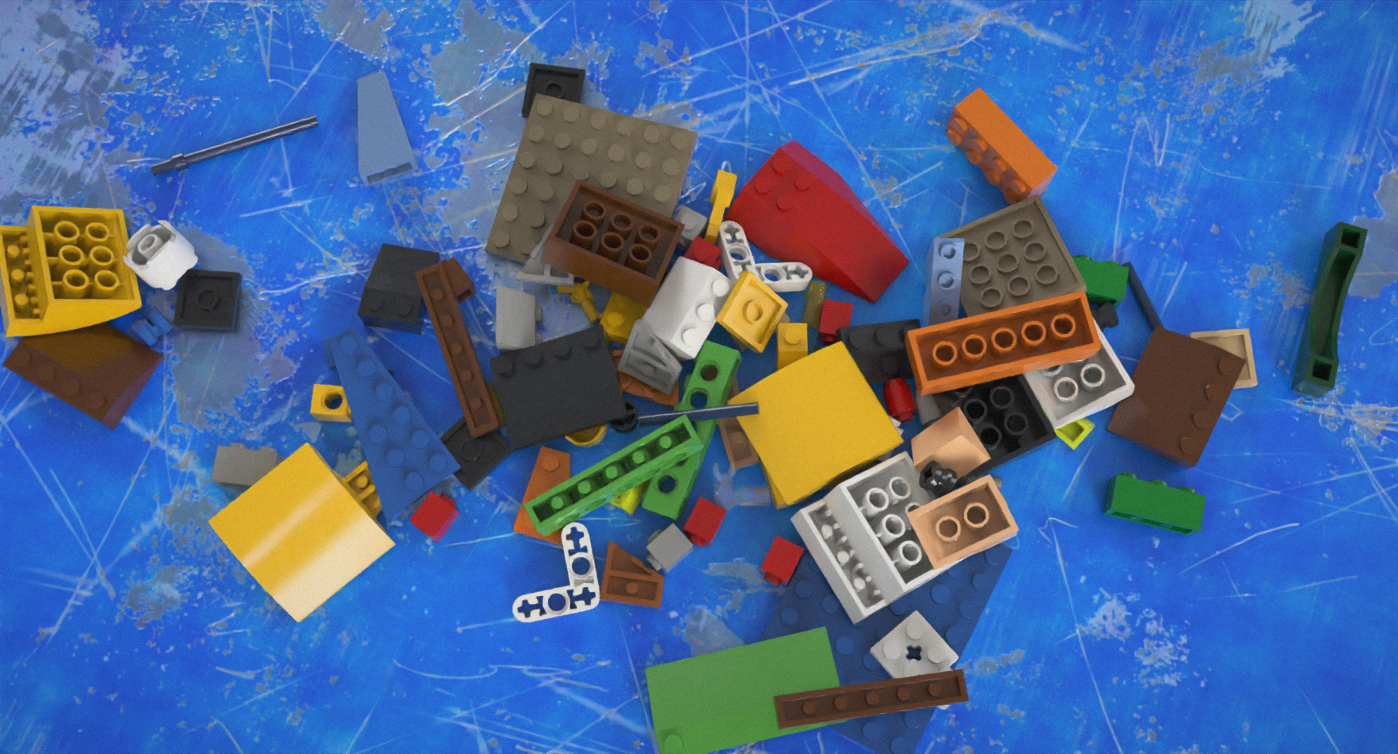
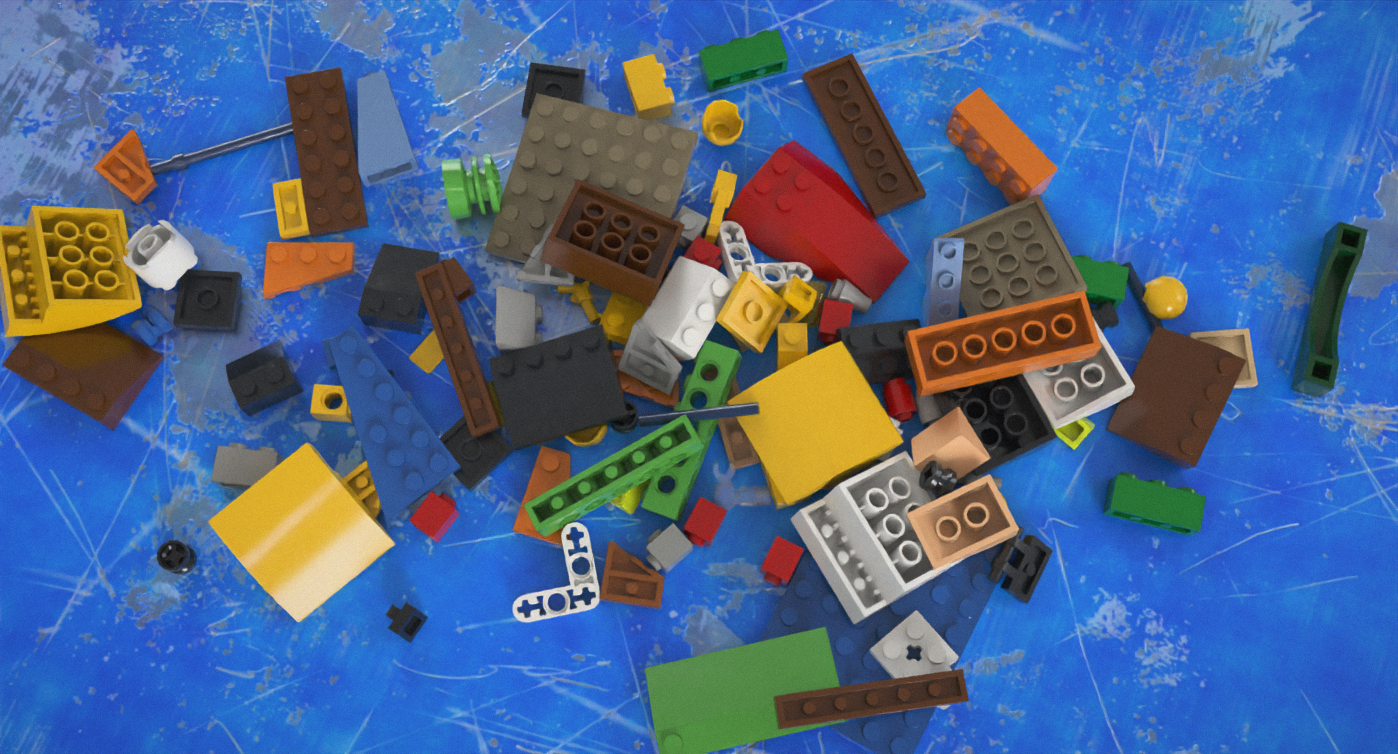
(128, 168): none -> orange wing
(170, 555): none -> black wheel
(263, 378): none -> black slope
(291, 209): none -> yellow plate
(304, 263): none -> orange wing
(326, 152): none -> reddish brown plate
(406, 621): none -> black tile
(428, 353): none -> yellow sticker
(471, 186): none -> bright green wheel
(646, 87): none -> yellow brick
(721, 123): none -> yellow hair
(742, 60): none -> green brick
(799, 298): none -> yellow panel
(845, 292): none -> light grey cone
(863, 136): none -> reddish brown plate
(1025, 569): none -> black plate
(1165, 297): none -> yellow hair

